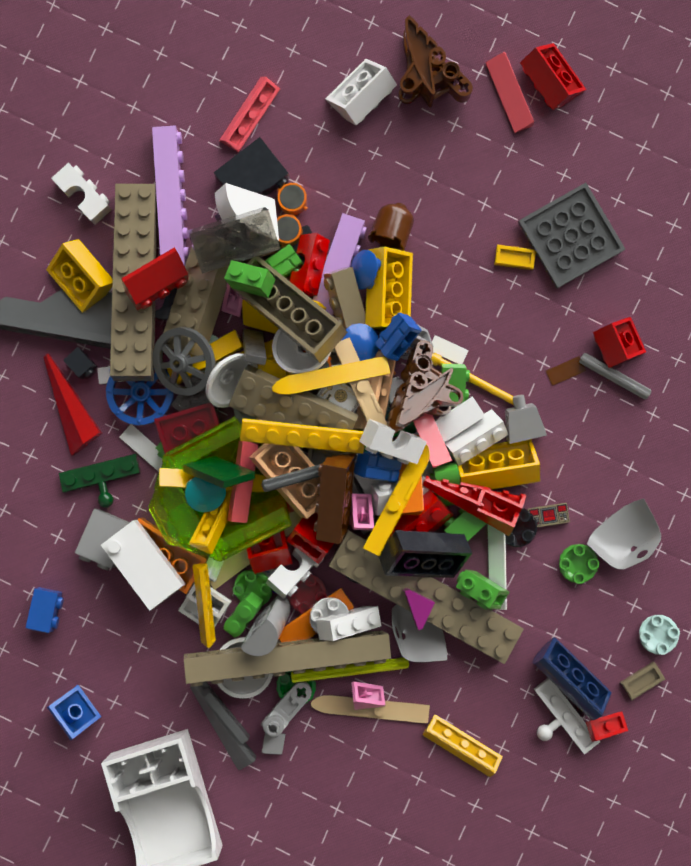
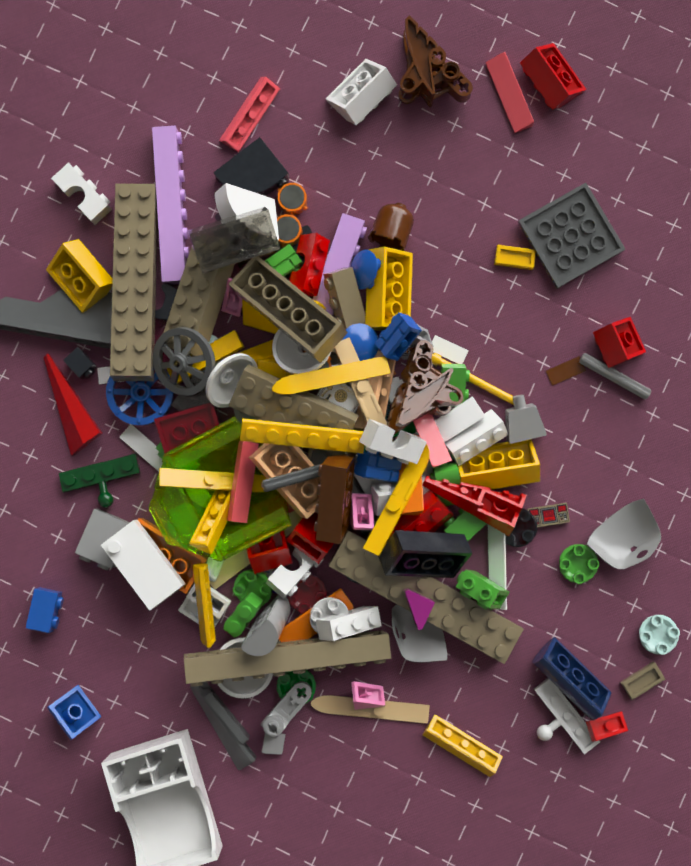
(155, 279): red slope -> none
(204, 495): teal dish -> none
(219, 471): dark green tile -> none
(249, 278): bright green brick -> none
(254, 346): flat silver tile -> none
(350, 669): neon yellow axle -> none

